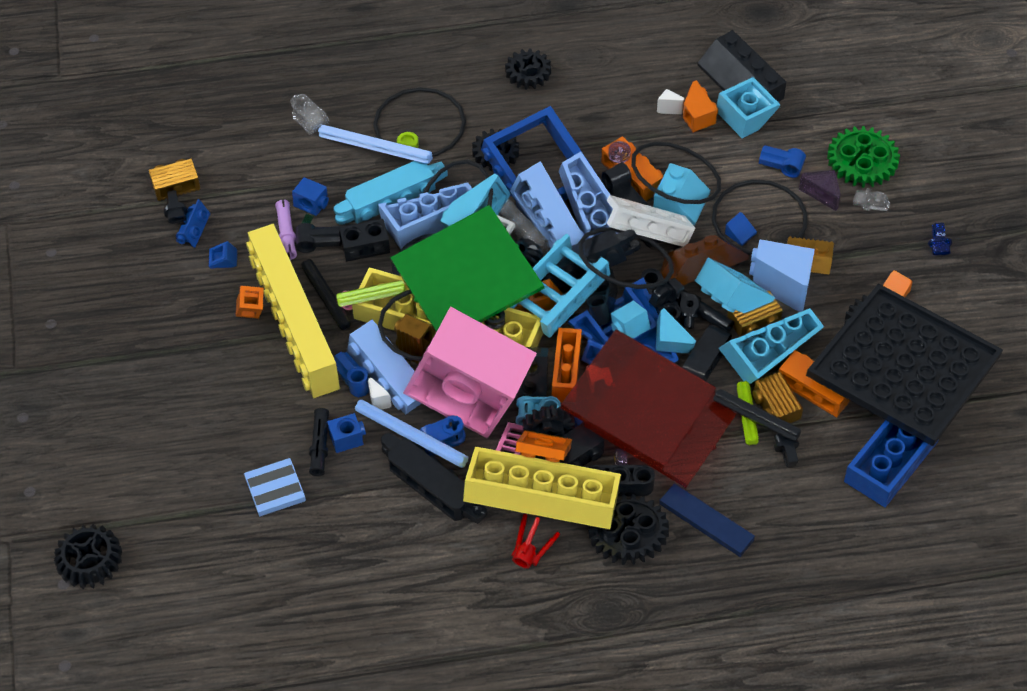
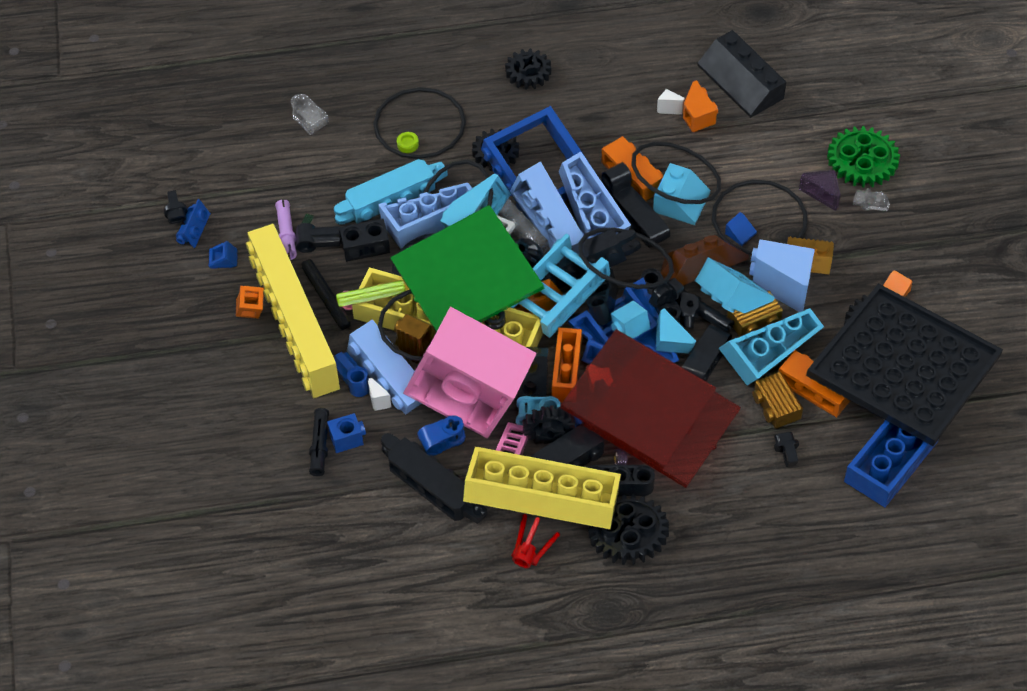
(90, 564): black gear -> none
(175, 176): brick -> none
(274, 487): light blue tile -> none
(310, 196): blue brick -> none
(375, 144): light blue axle -> none
(412, 433): light blue axle -> none
(543, 445): orange plate -> none
(619, 152): tile -> none
(649, 221): white fence -> none
(707, 520): dark blue tile -> none
(746, 106): medium azure slope -> none
(749, 426): lime axle -> none
(757, 415): black axle -> none
(789, 161): blue piece -> none
(939, 243): clear blue piece -> none

